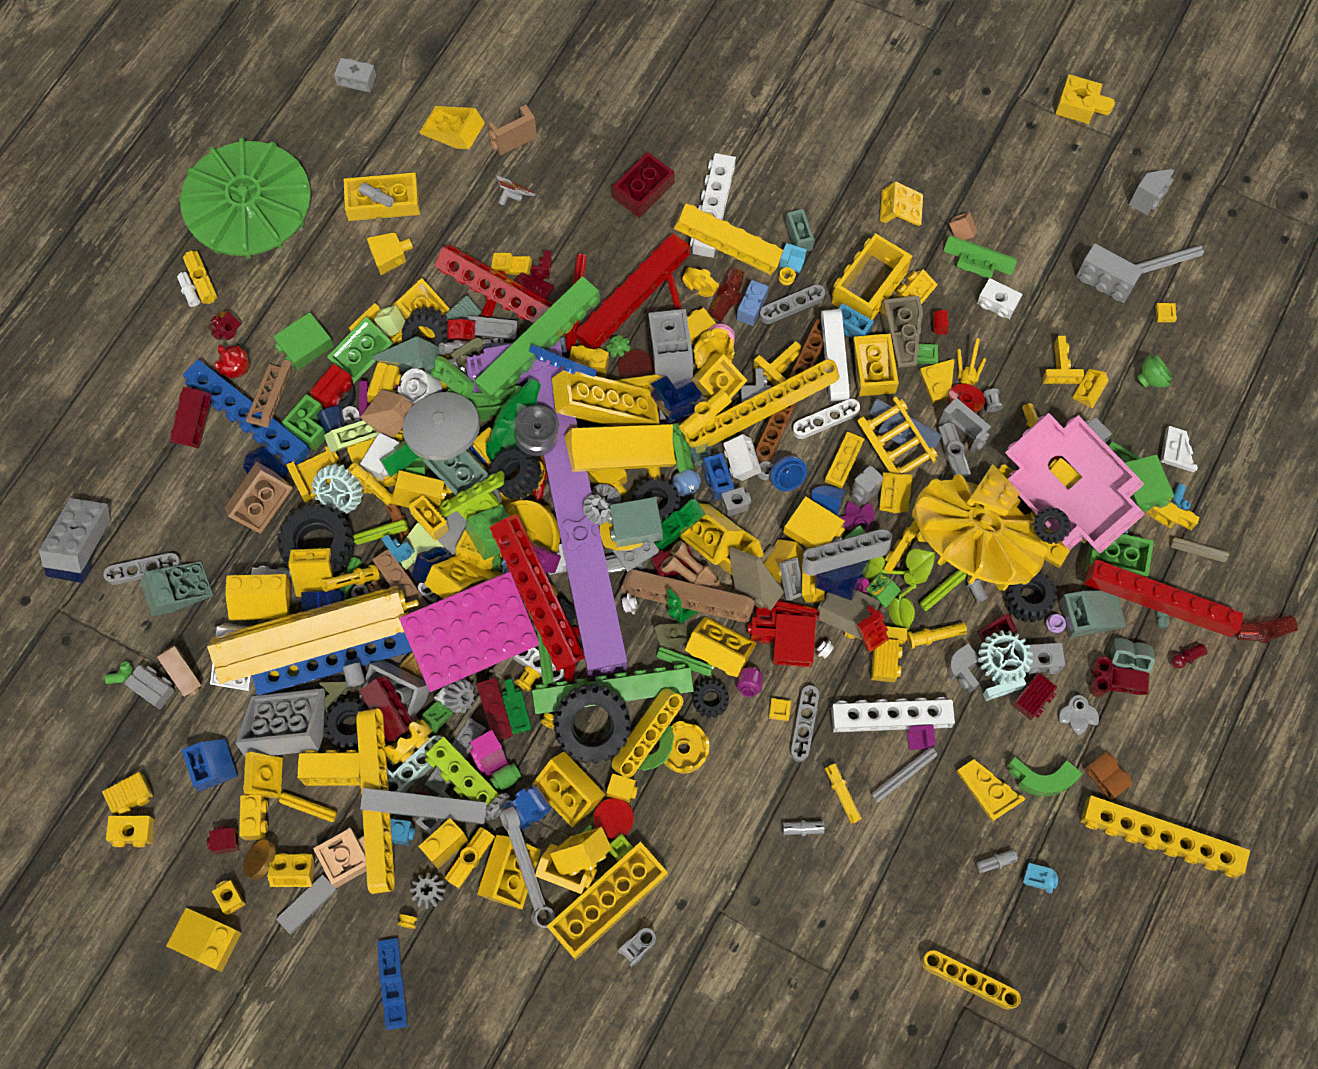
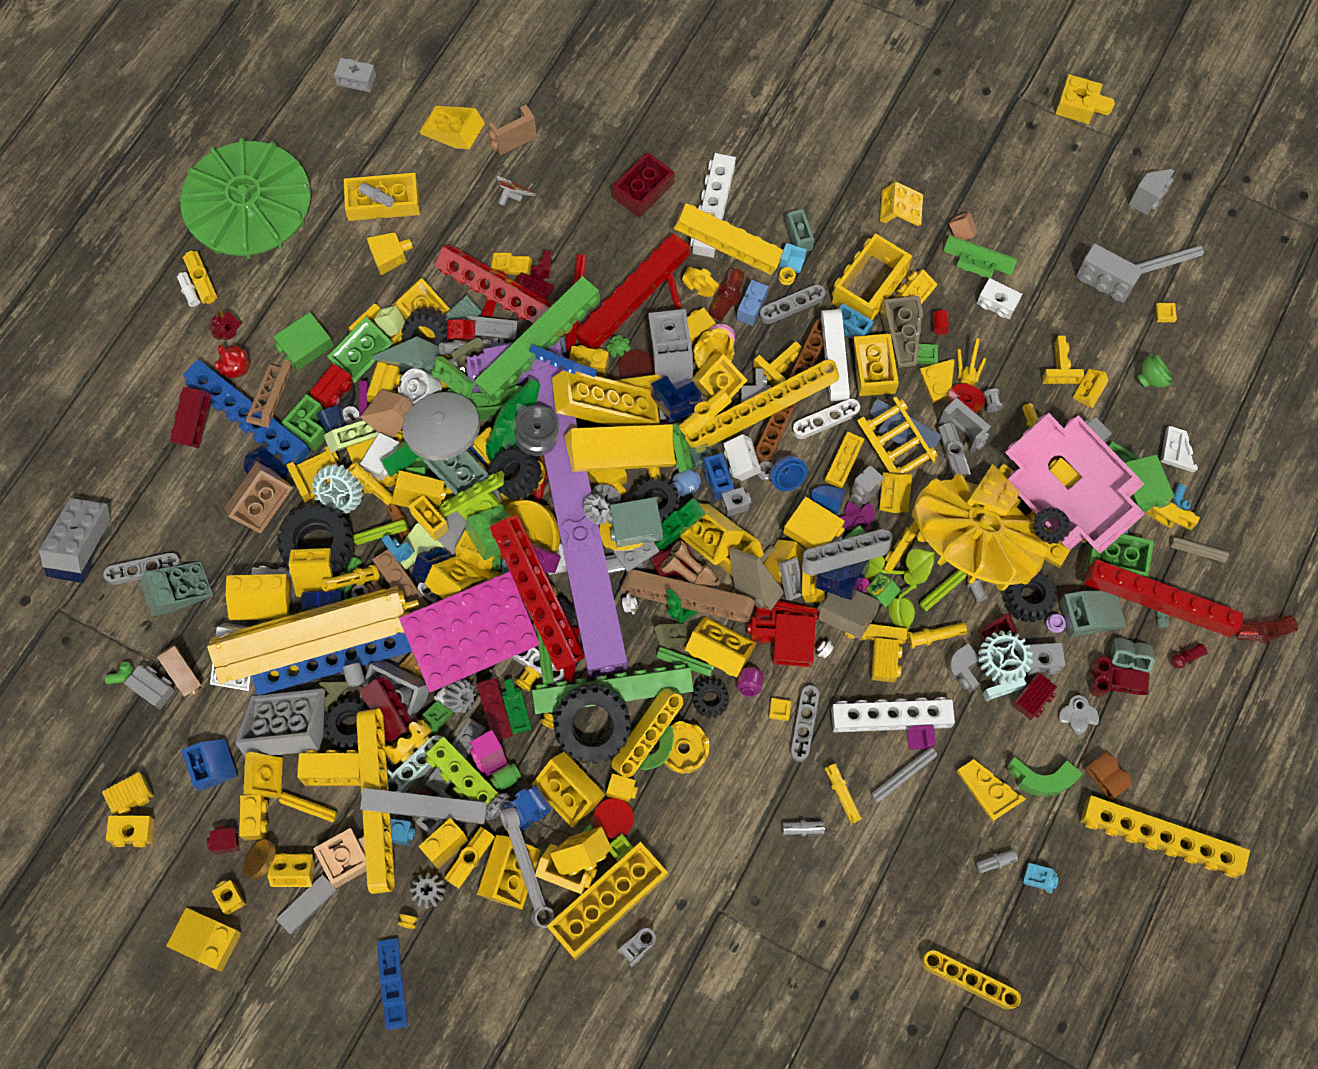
(873, 630): red bracket -> none

